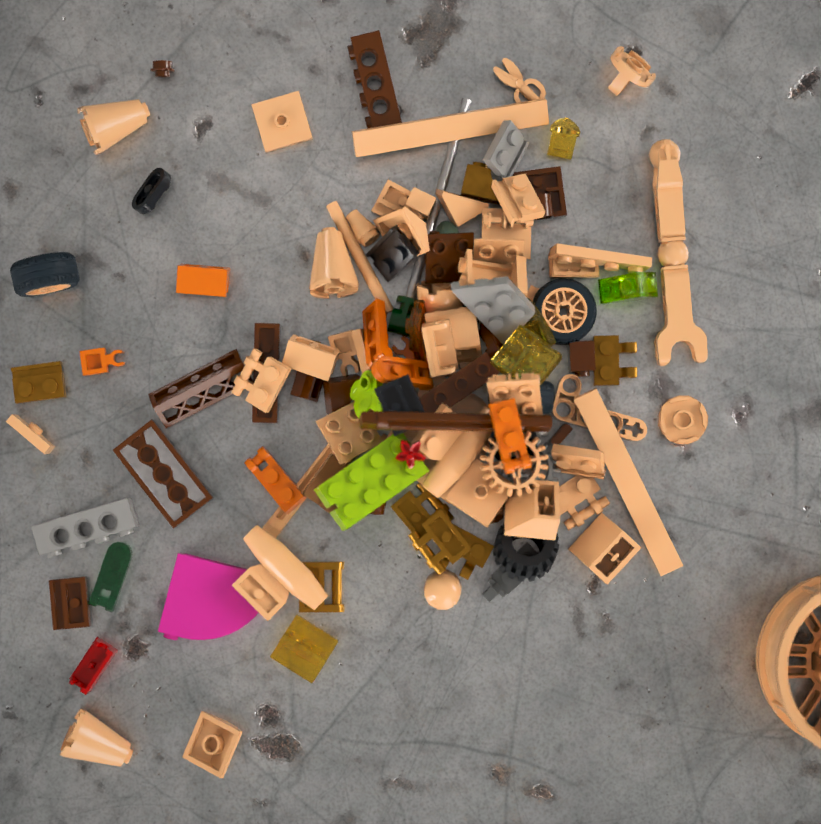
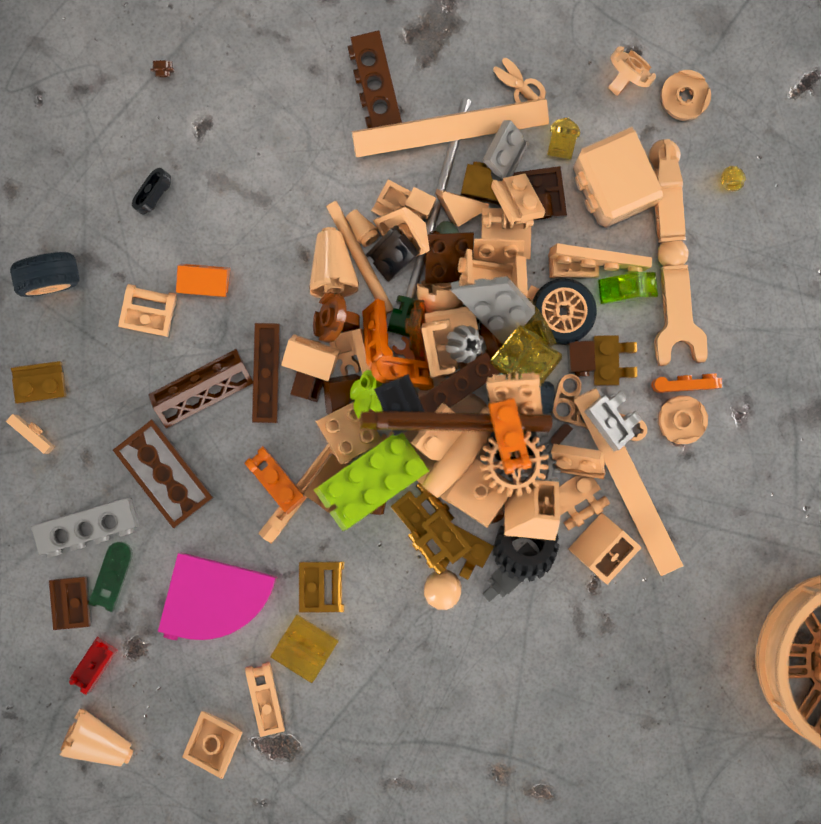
(97, 361): orange plate -> none
(111, 122): light nougat cone -> none
(145, 318): none -> light nougat plate
(265, 700): none -> light nougat plate
(267, 384): light nougat plate -> none
(277, 575): light nougat plate -> none
(282, 121): light nougat plate -> none
(333, 318): none -> dark orange tile
(410, 453): red plant -> none
(464, 344): none -> light grey piece
(610, 423): none -> light grey plate
(616, 178): none -> light nougat plate
(685, 383): none -> orange plate
(698, 89): none -> light nougat plate
(733, 178): none -> clear yellow plate

